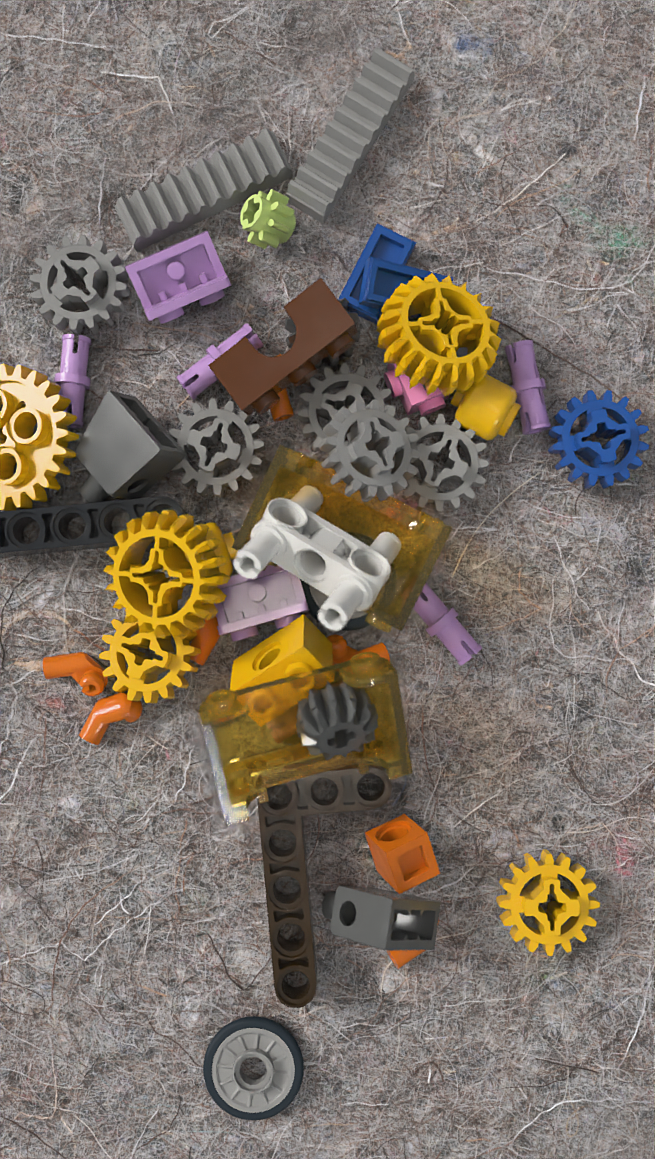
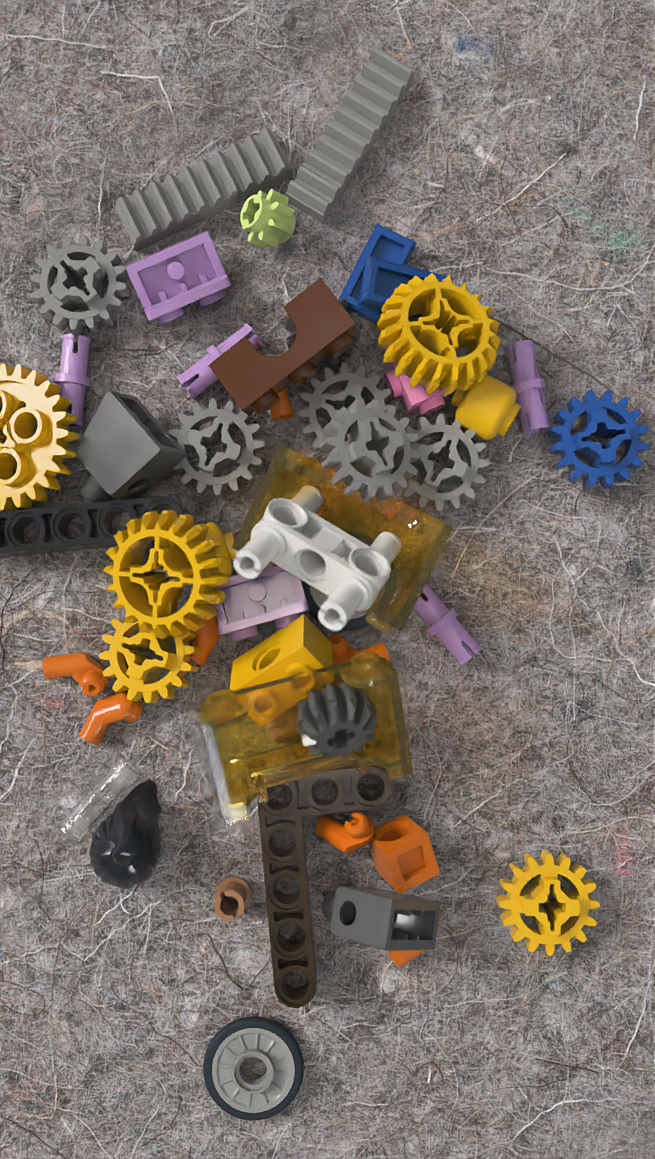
(99, 800): none -> clear pin
(129, 840): none -> black hair
(234, 887): none -> medium nougat pin
(347, 836): none -> orange arm

